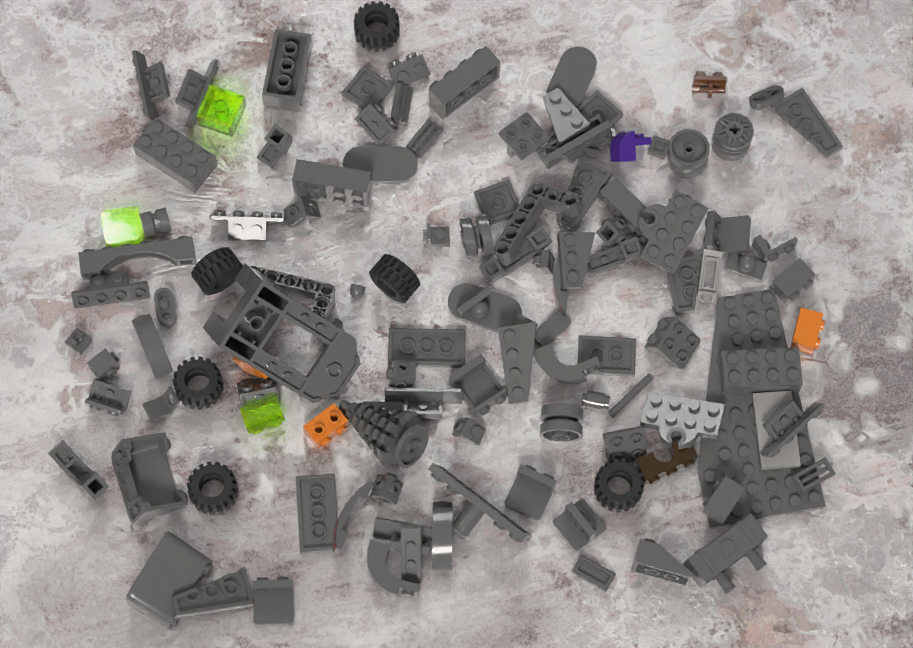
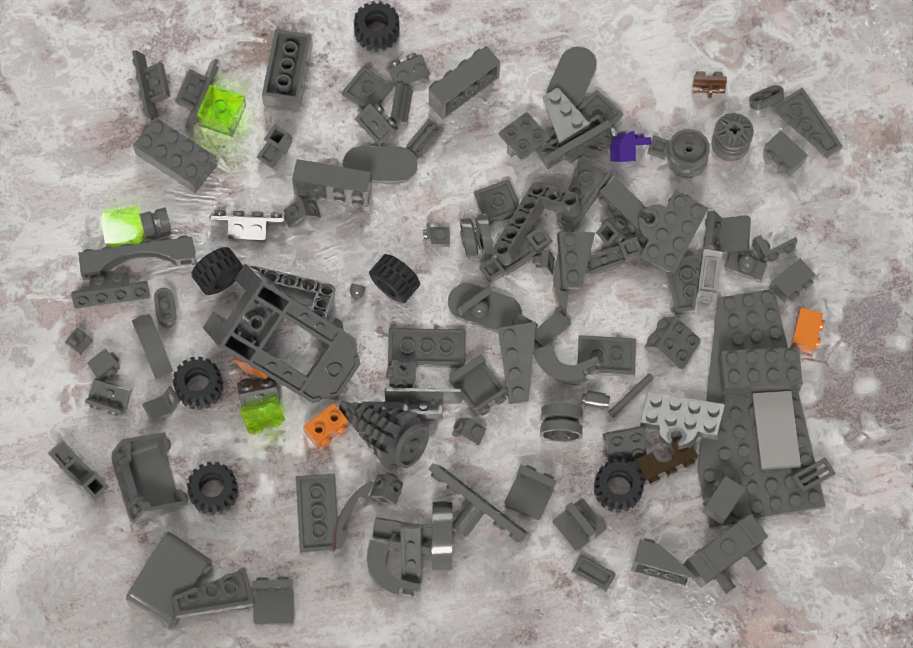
(784, 153): none -> dark grey brick
(786, 424): dark grey bracket -> none

